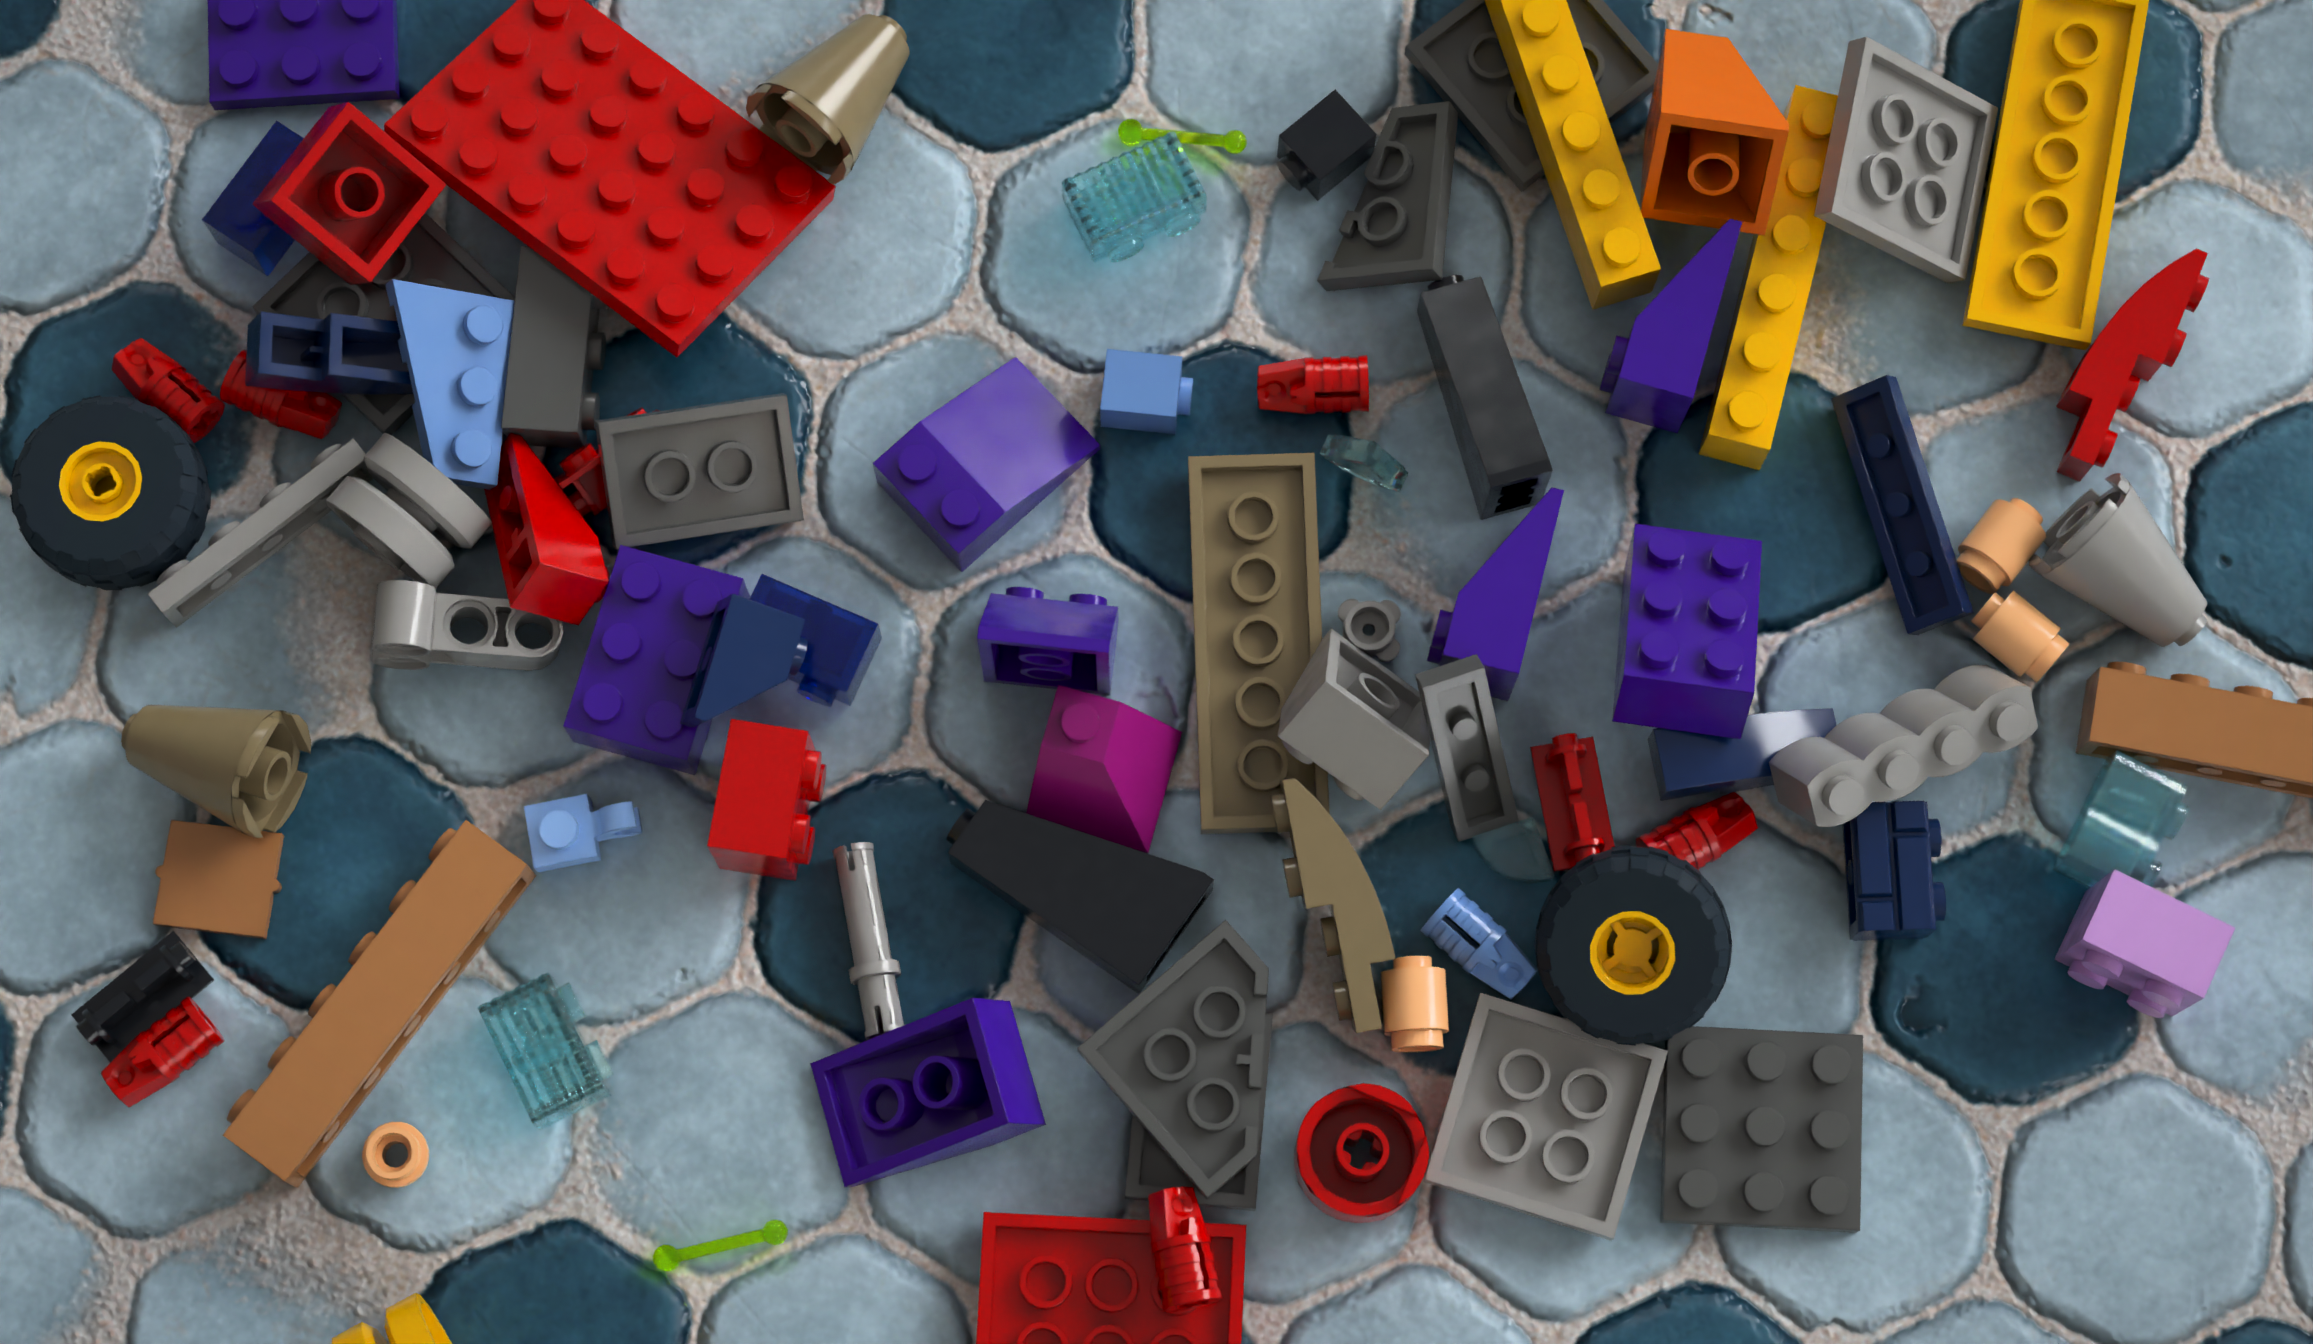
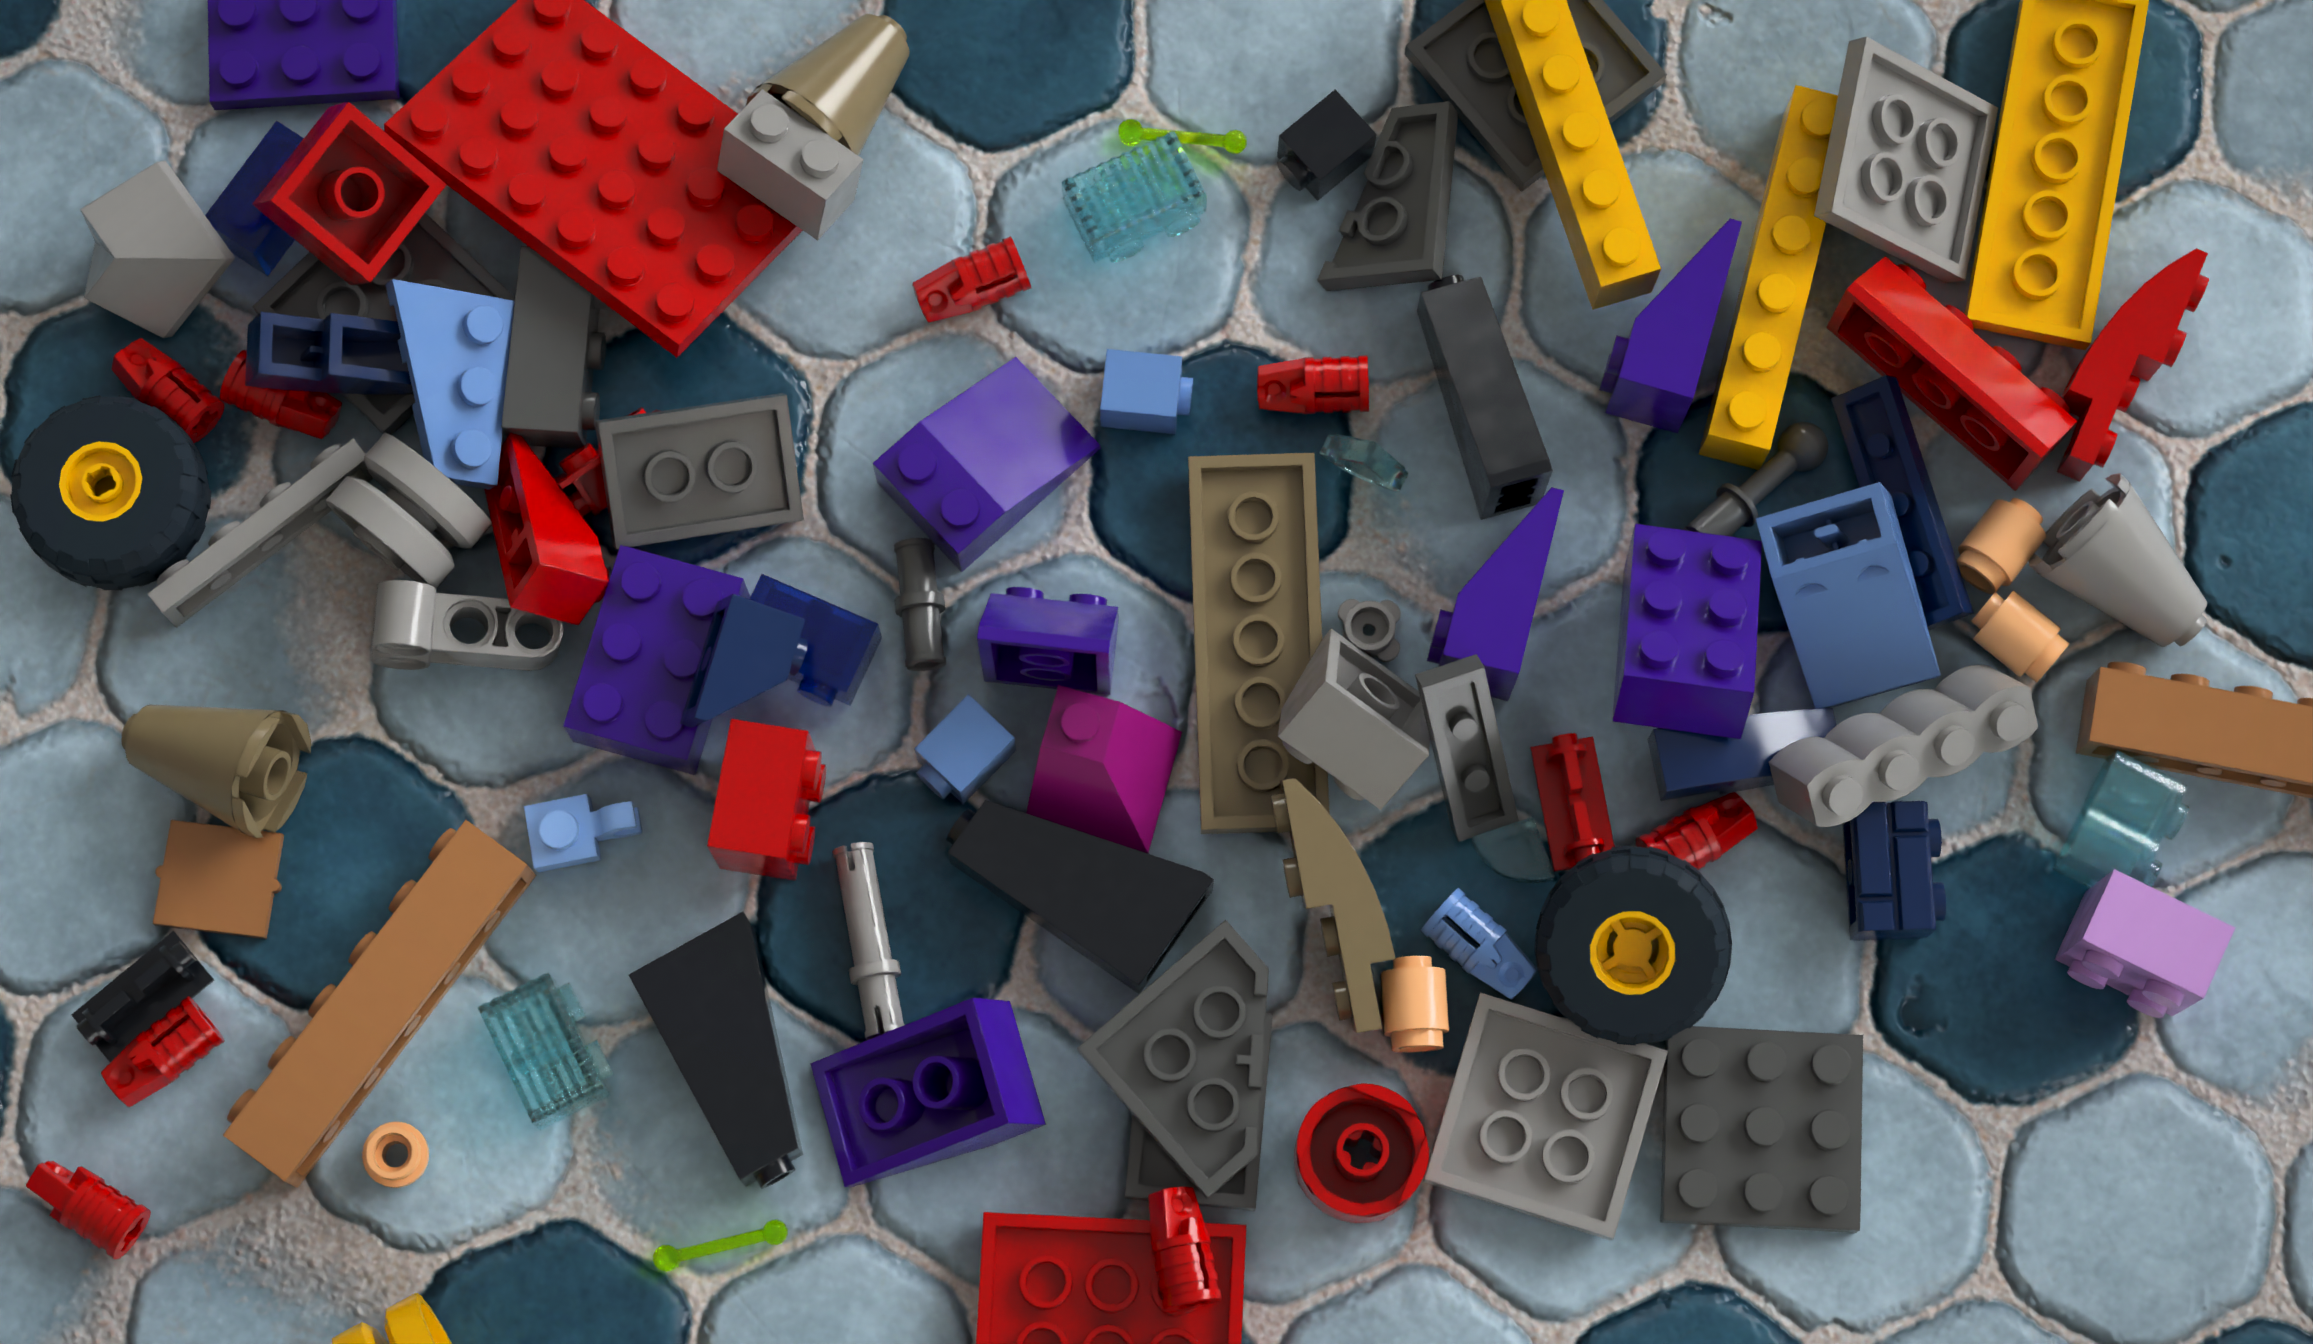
(90, 1207): none -> red hinge
(152, 251): none -> light grey slope
(724, 1038): none -> black slope
(789, 164): none -> light grey brick
(919, 604): none -> dark grey pin
(963, 751): none -> medium blue brick
(972, 281): none -> red hinge
(1710, 137): orange slope -> none
(1800, 449): none -> dark grey pin
(1849, 595): none -> medium blue slope
(1951, 371): none -> red slope

